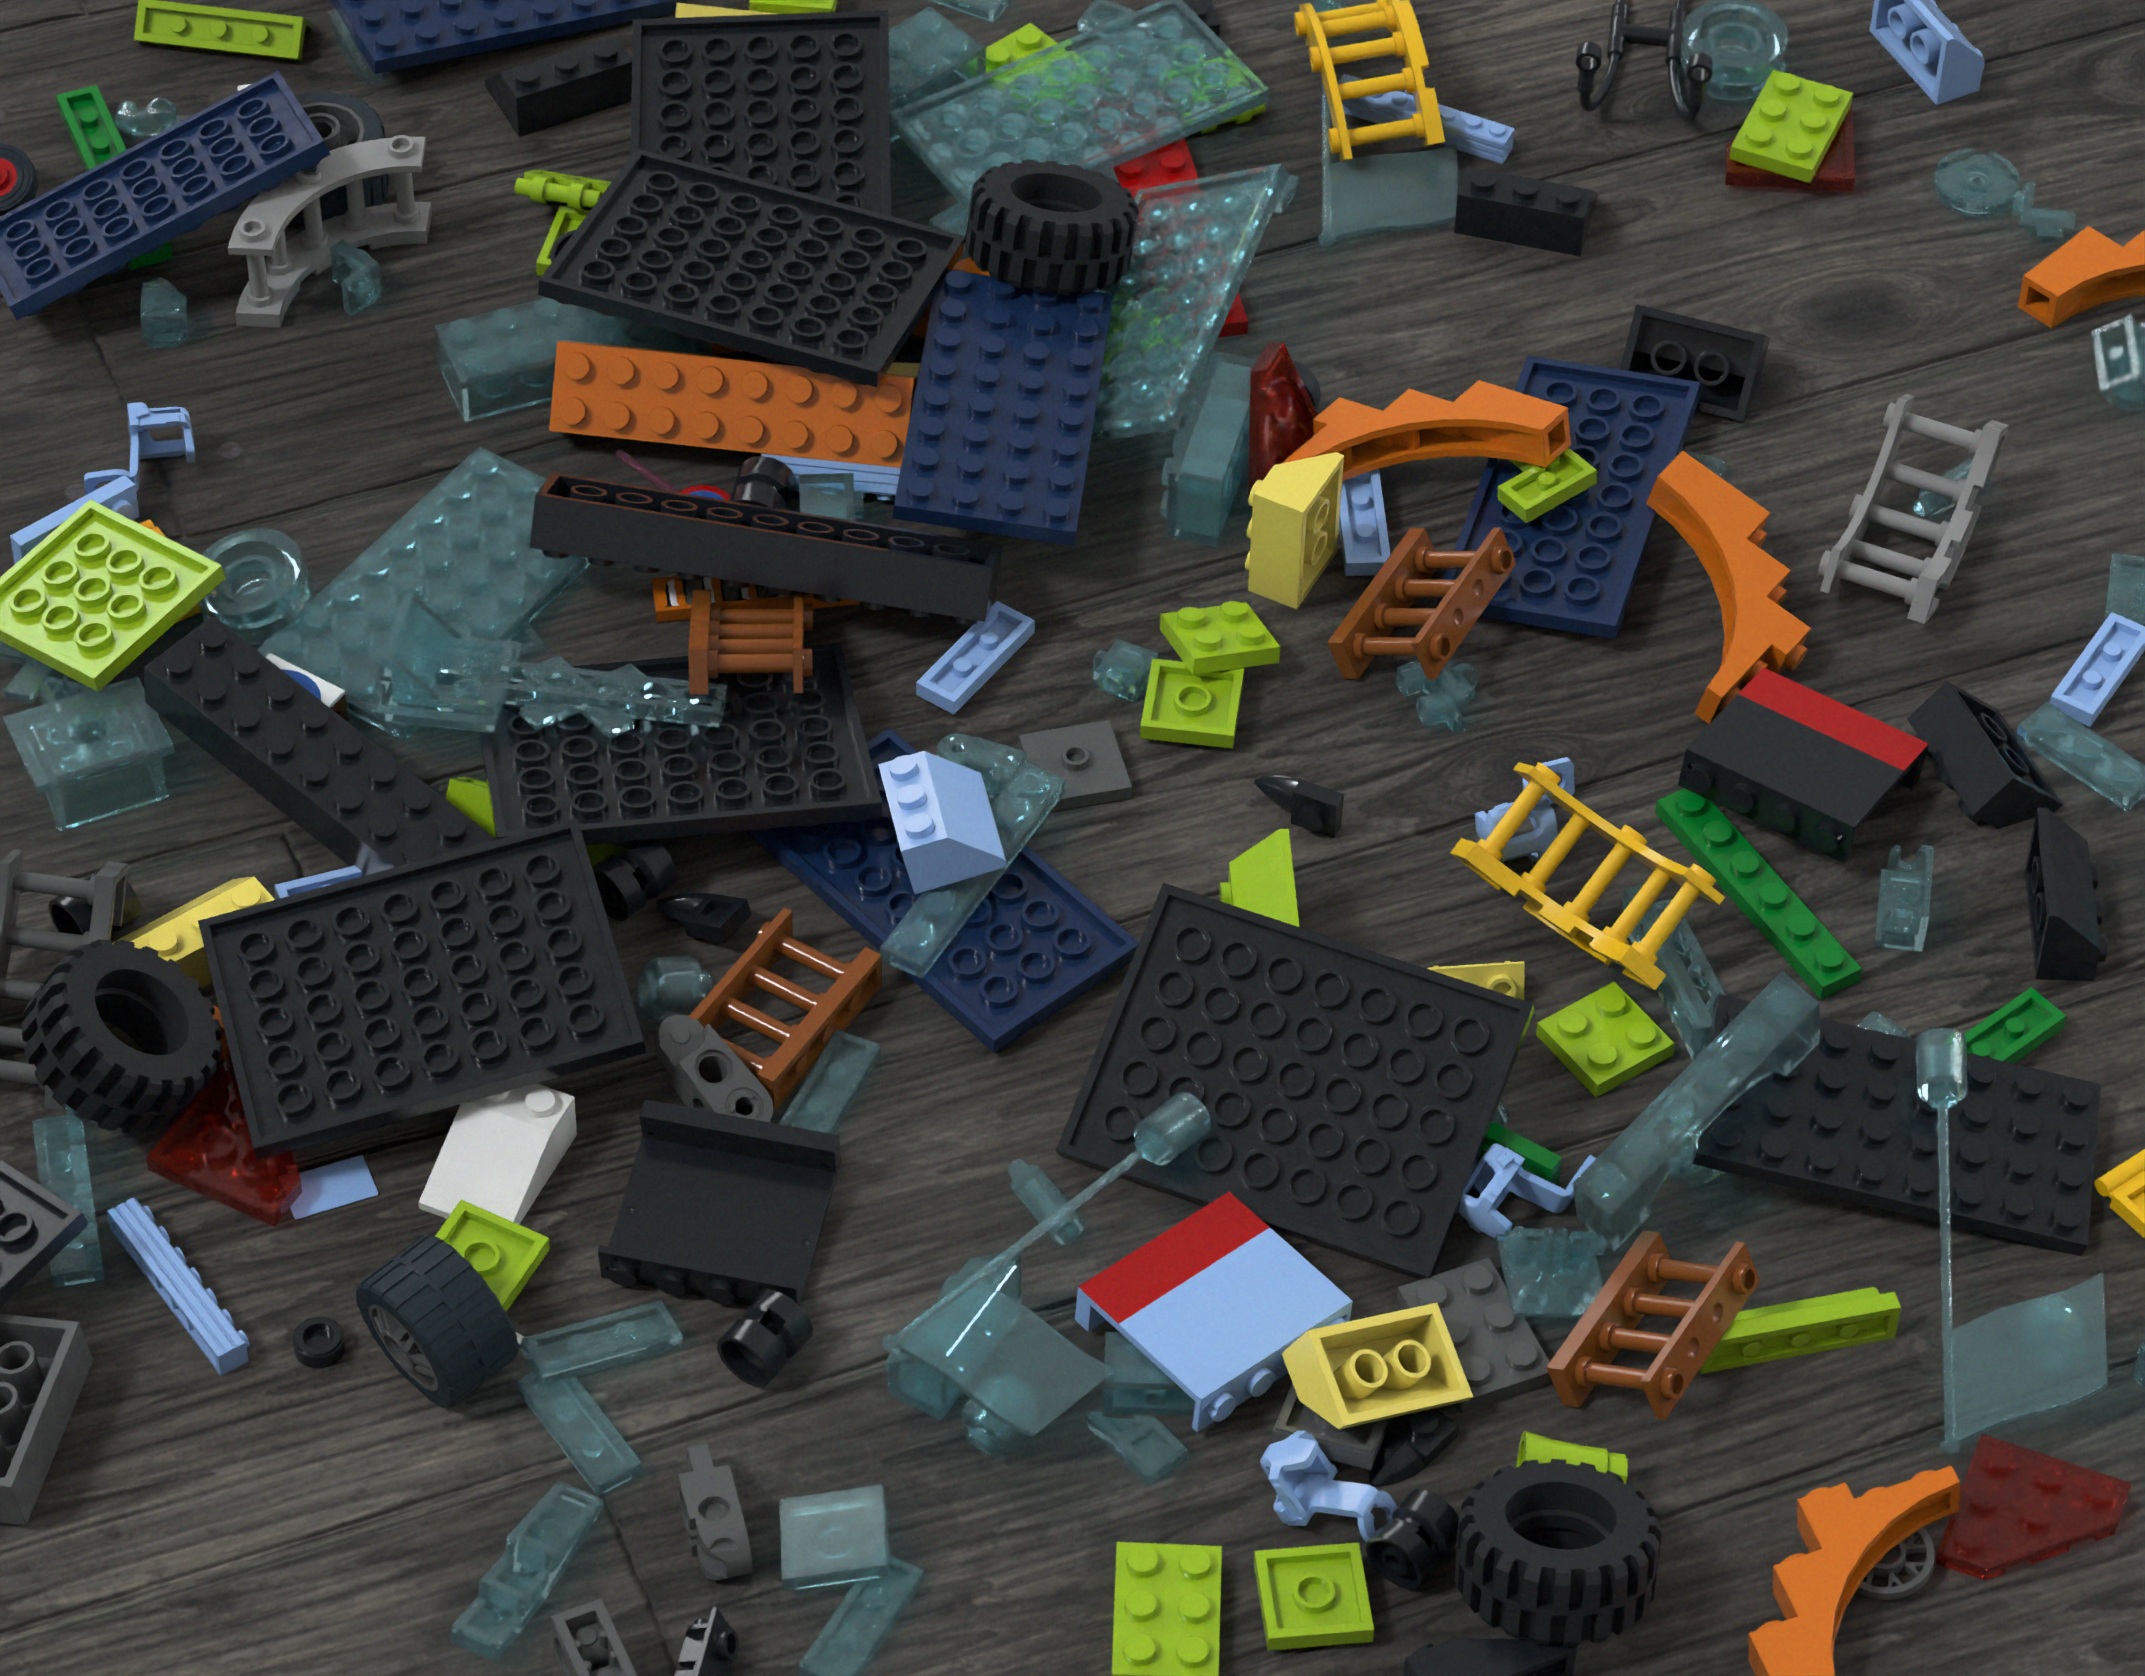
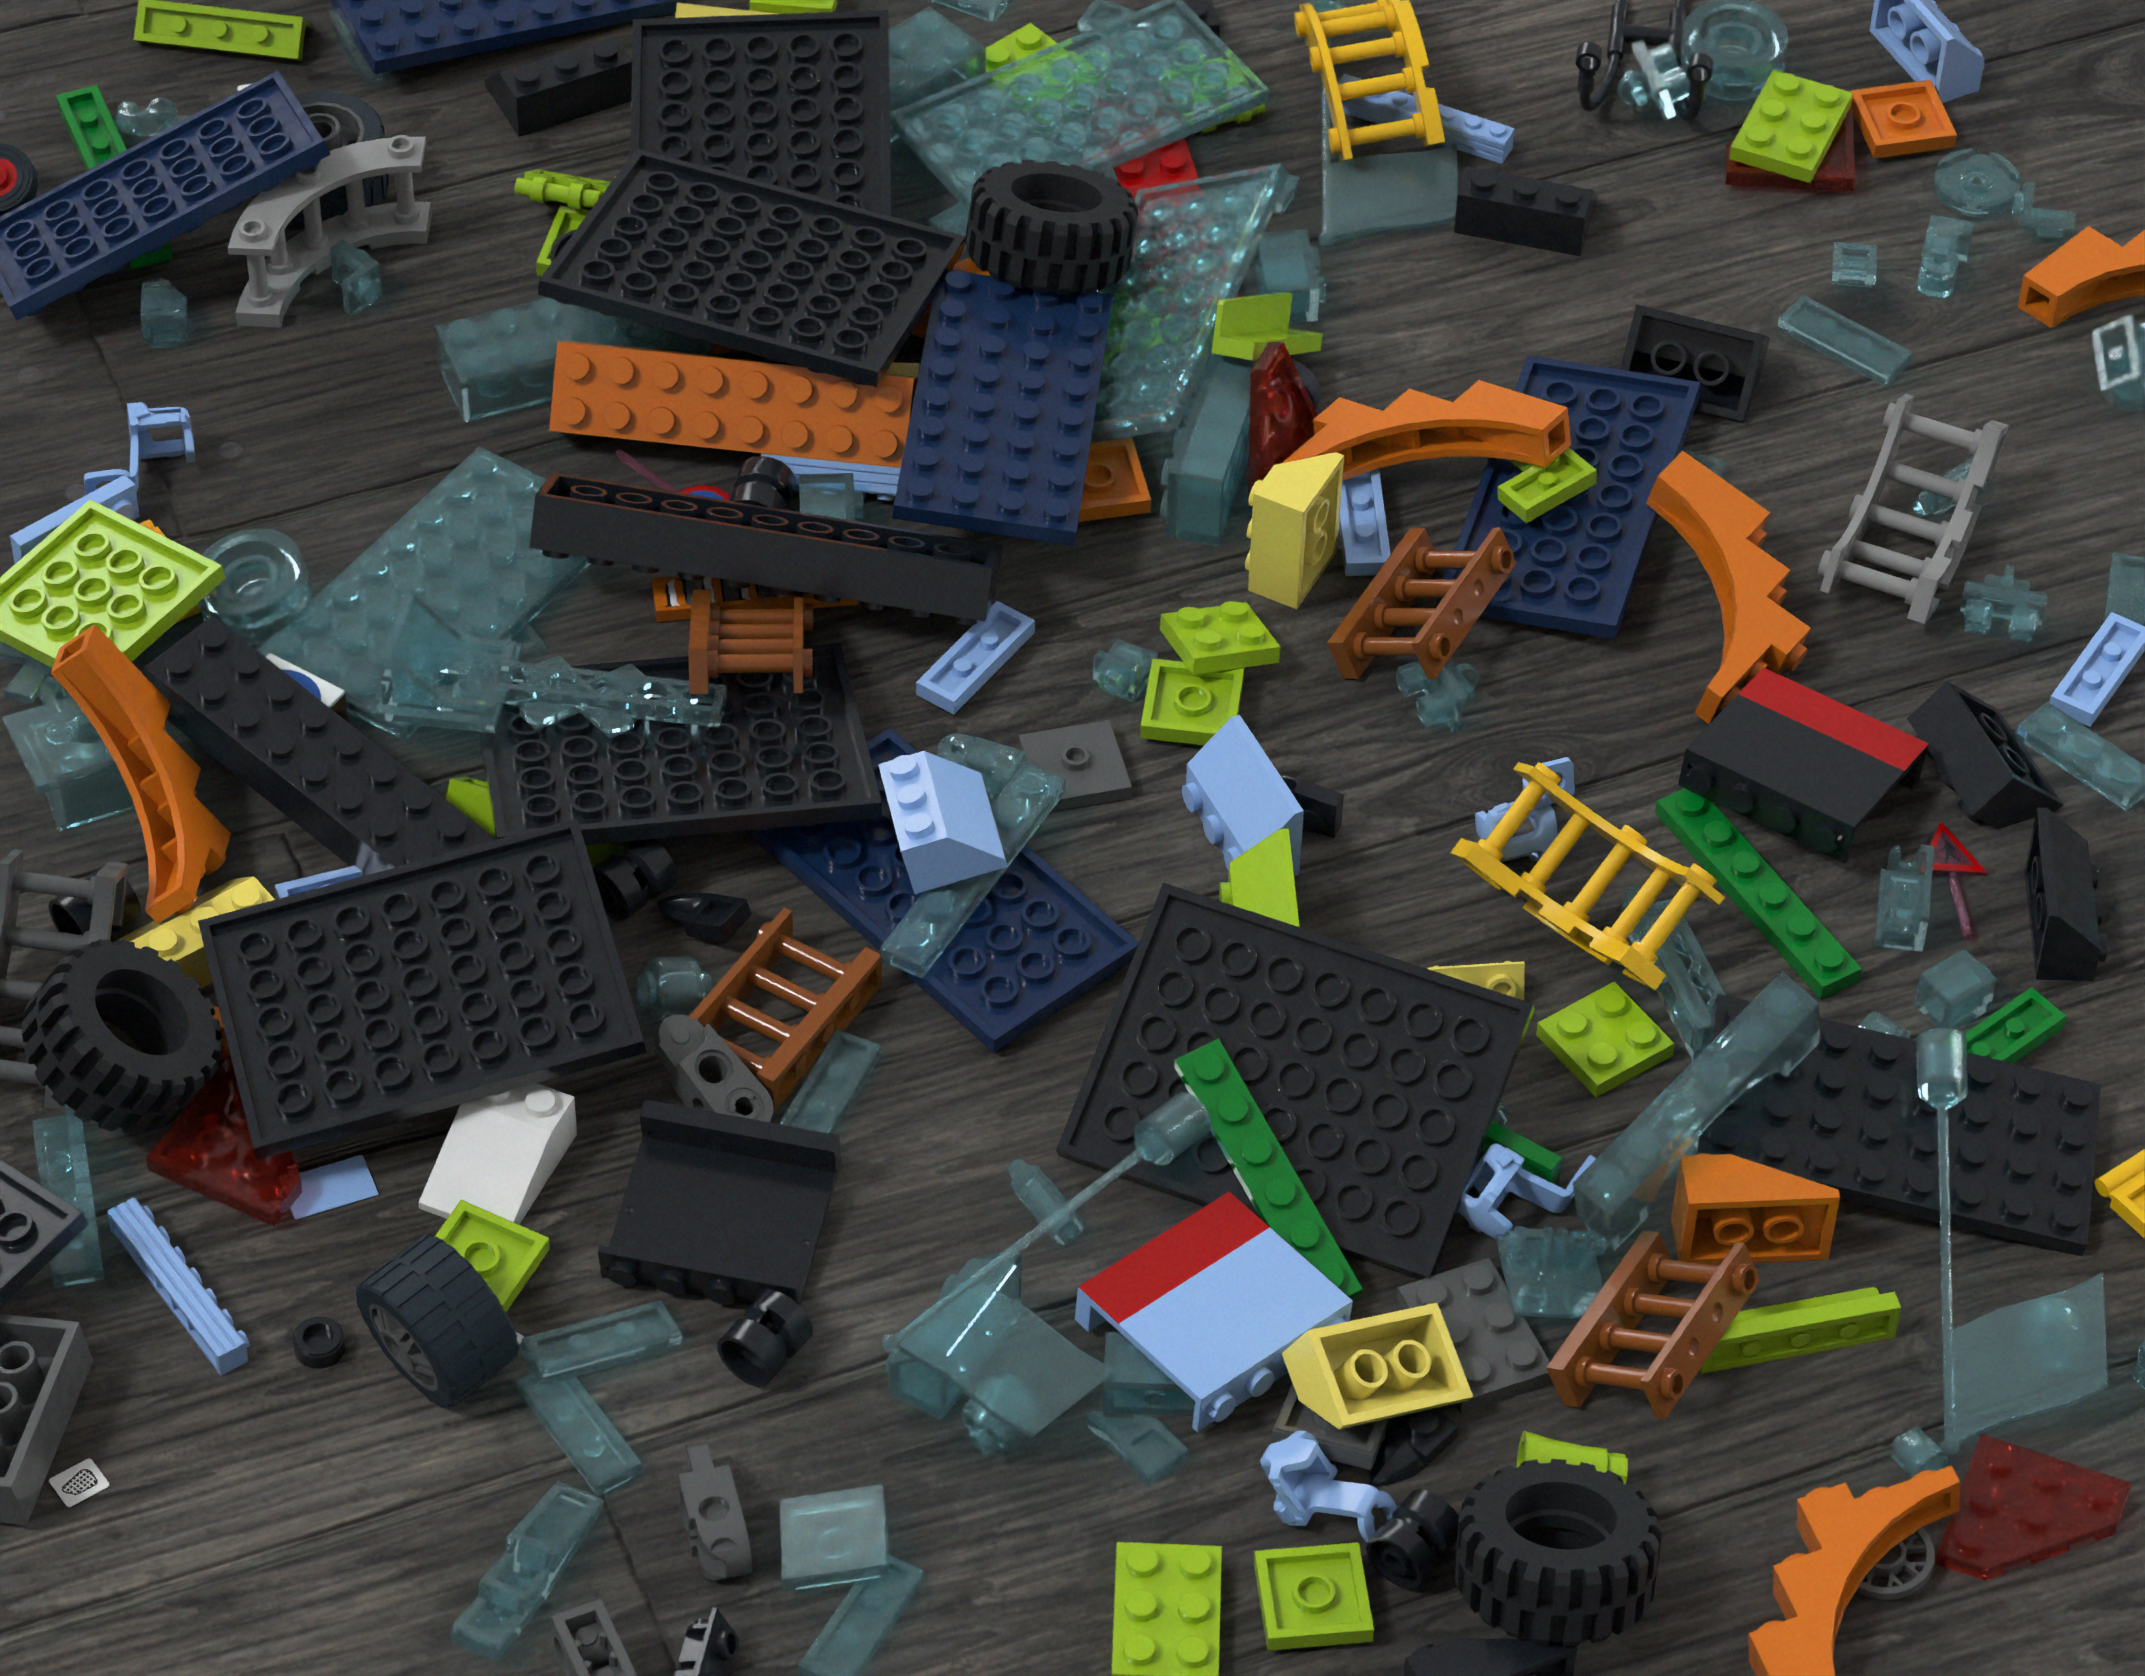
(79, 1482): none -> white sticker
(130, 717): none -> orange arch
(1113, 482): none -> orange plate
(1240, 794): none -> light blue slope
(1251, 322): none -> lime panel
(1262, 1162): none -> green plate
(1291, 265): none -> clear light blue brick
(1640, 85): none -> clear light blue hips
(1739, 1200): none -> orange slope
(1845, 340): none -> clear light blue tile
(1854, 264): none -> clear light blue plate
(1902, 119): none -> orange plate
(1917, 1452): none -> clear light blue hose
(1944, 246): none -> clear light blue leg
(1954, 859): none -> clear pink piece
(1955, 991): none -> clear light blue brick
(2003, 599): none -> clear light blue hips

